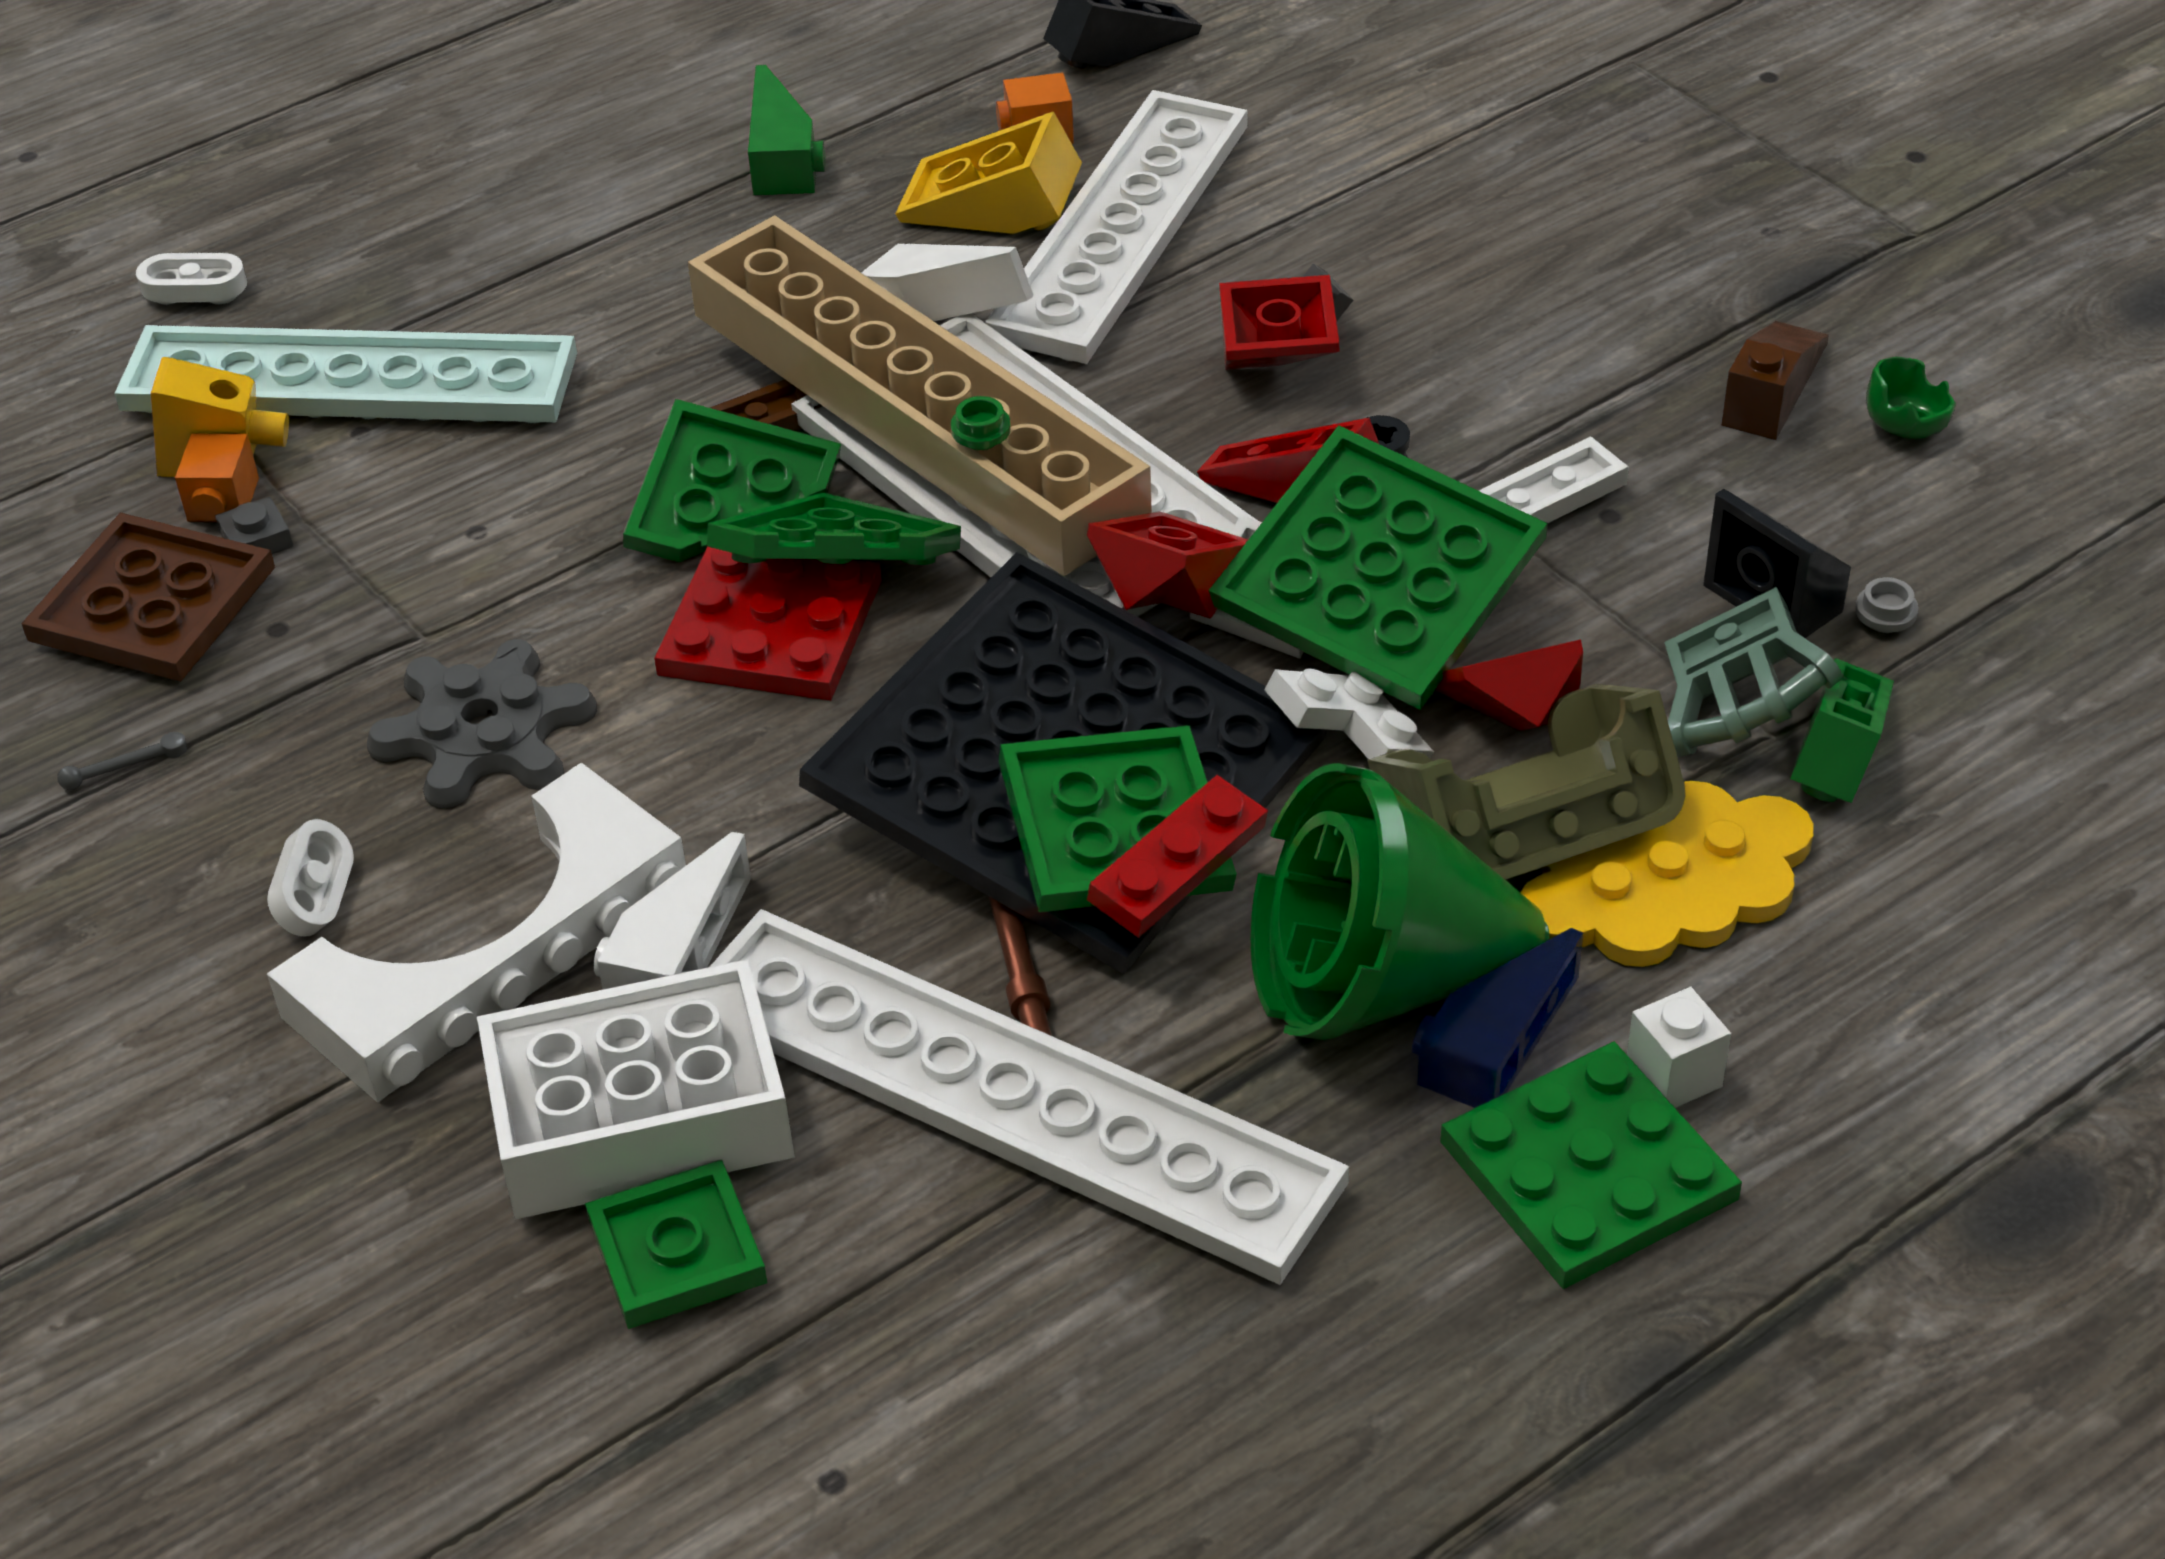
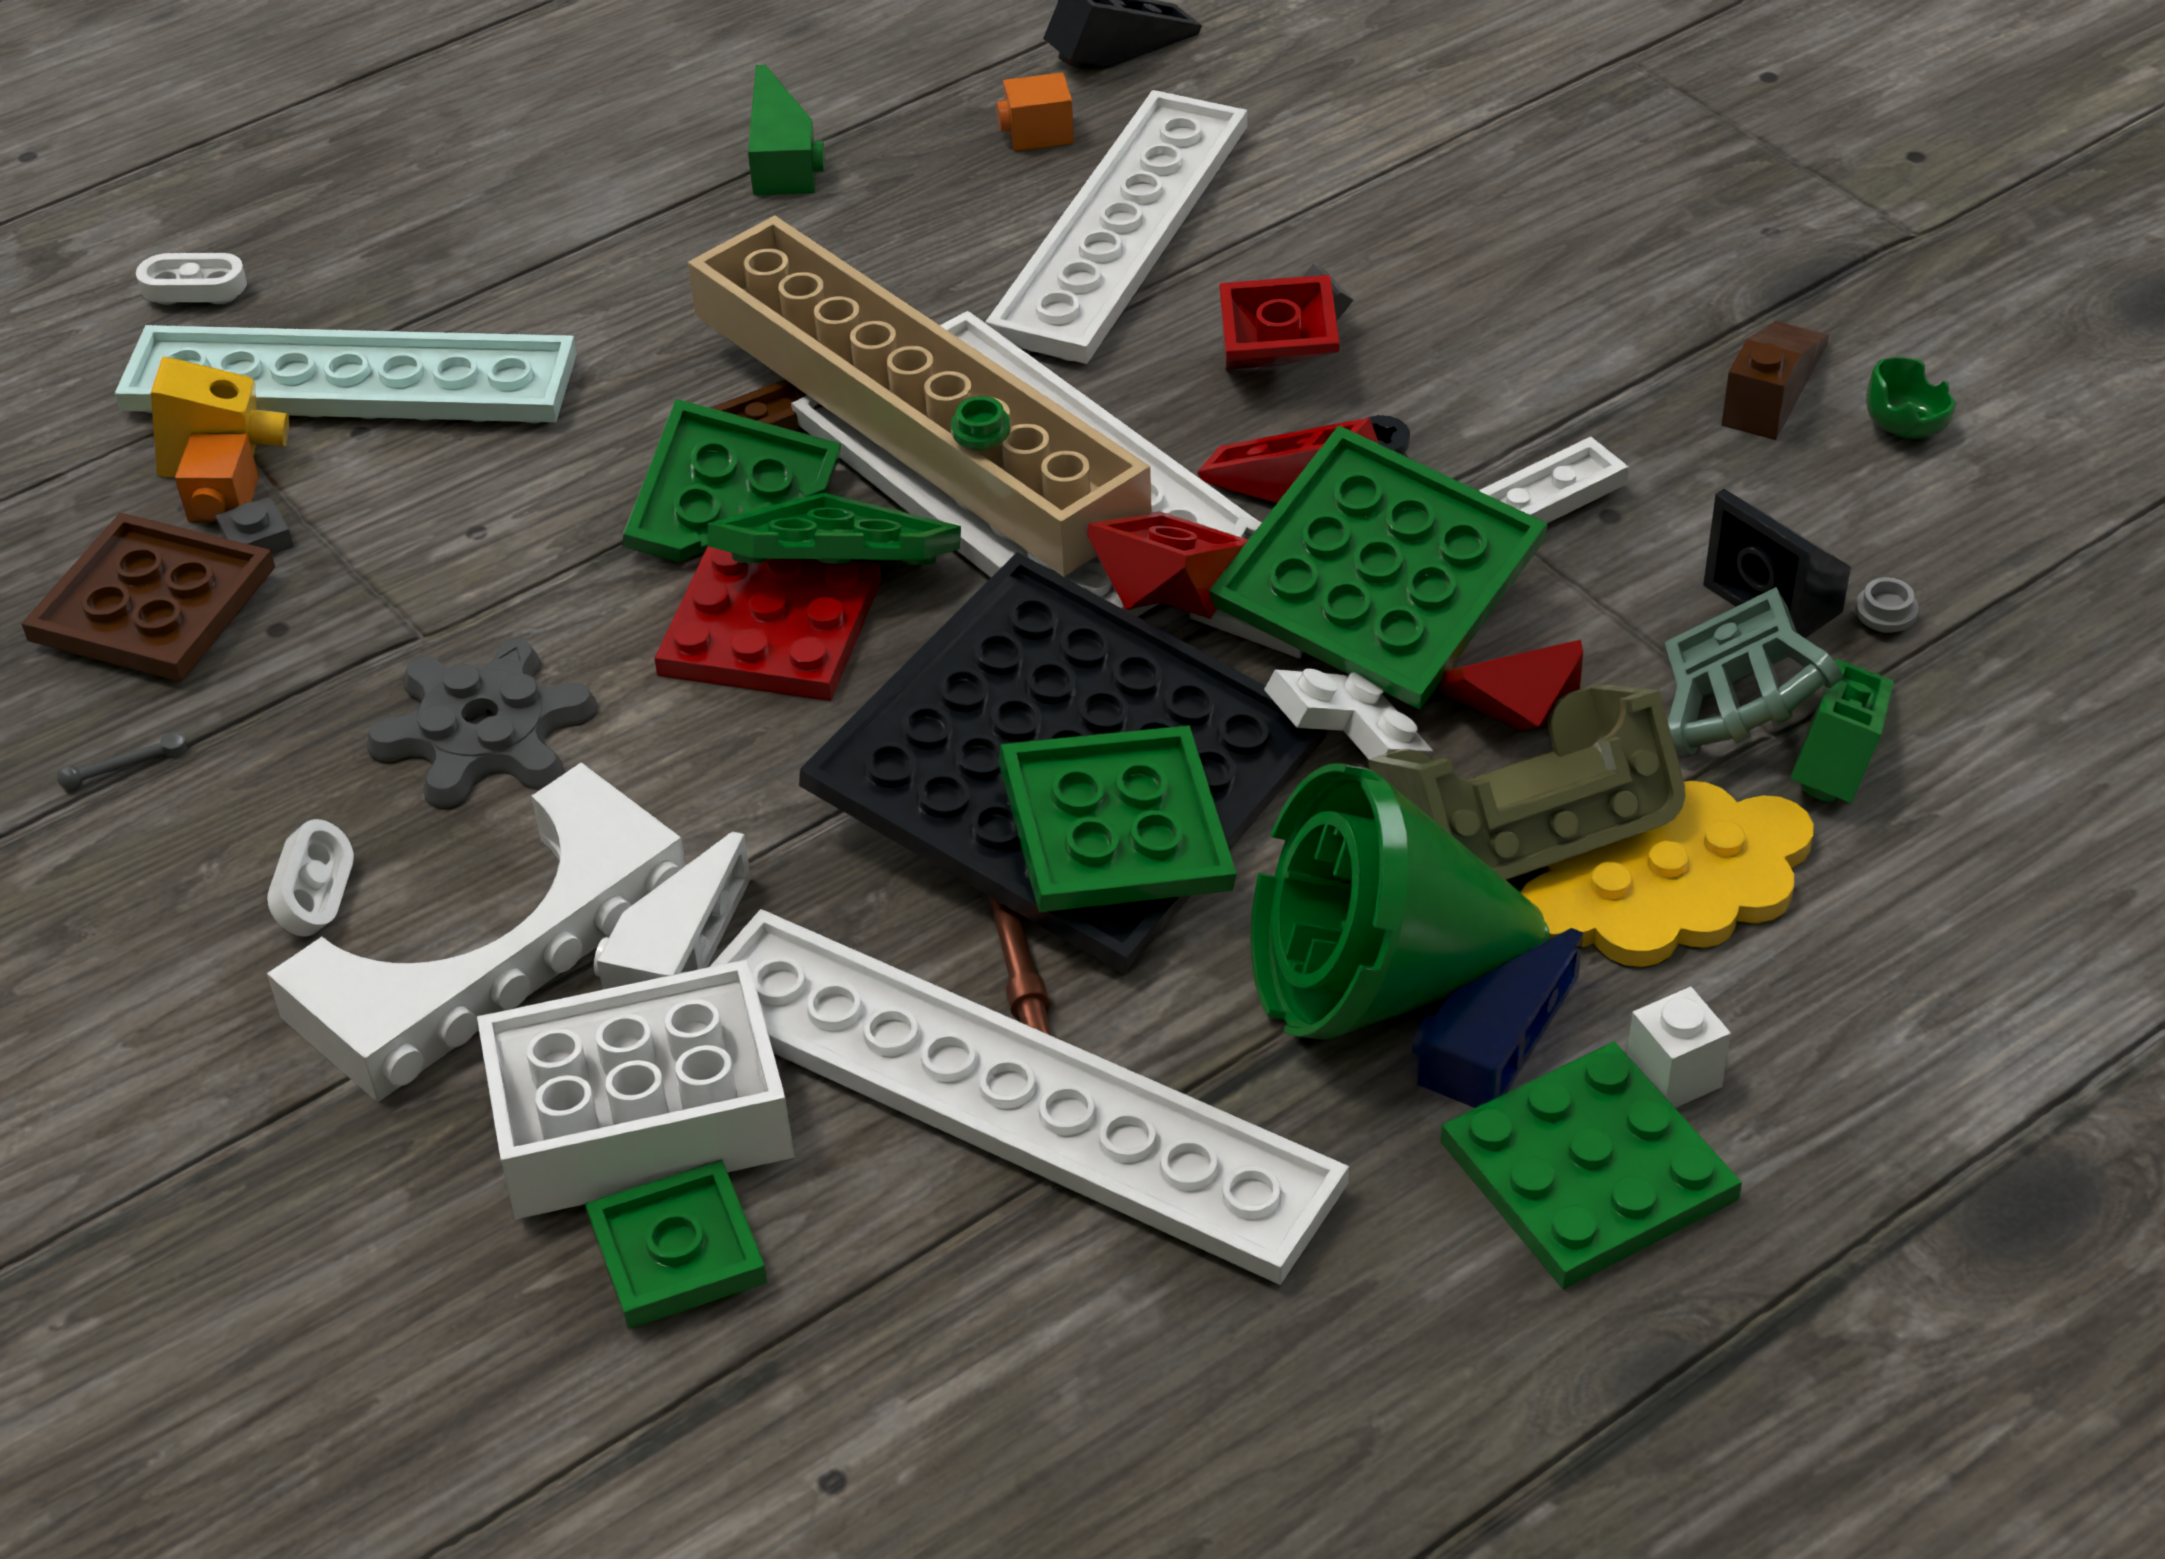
(952, 278): white slope -> none
(996, 181): yellow slope -> none
(1177, 855): red plate -> none

